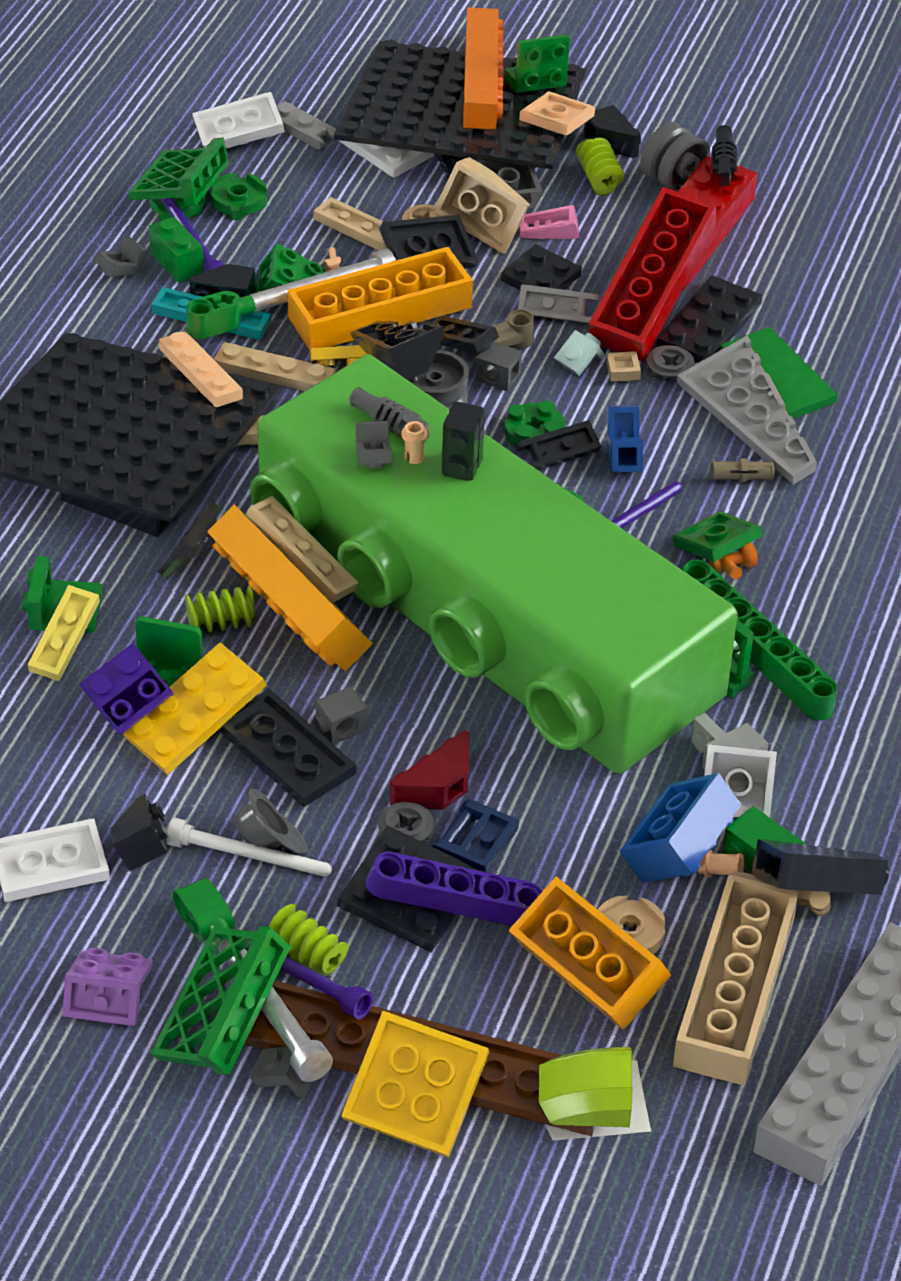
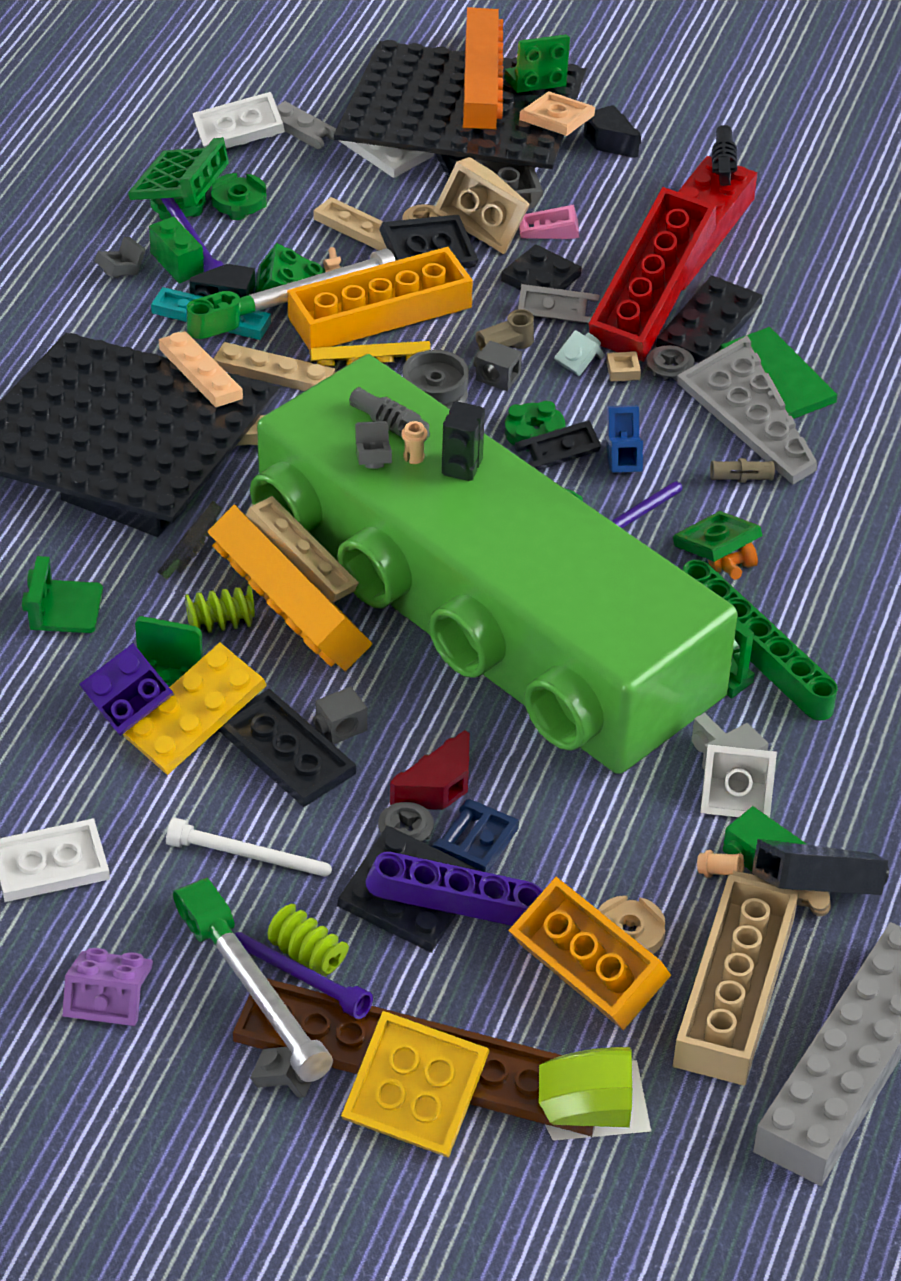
(63, 633): light yellow plate -> none
(140, 833): black slope -> none
(237, 1005): green fence -> none
(265, 826): dark grey piece -> none
(401, 347): black wedge -> none
(466, 334): black plate -> none
(600, 165): lime piece -> none
(672, 155): dark grey wheel -> none
(680, 828): blue brick -> none

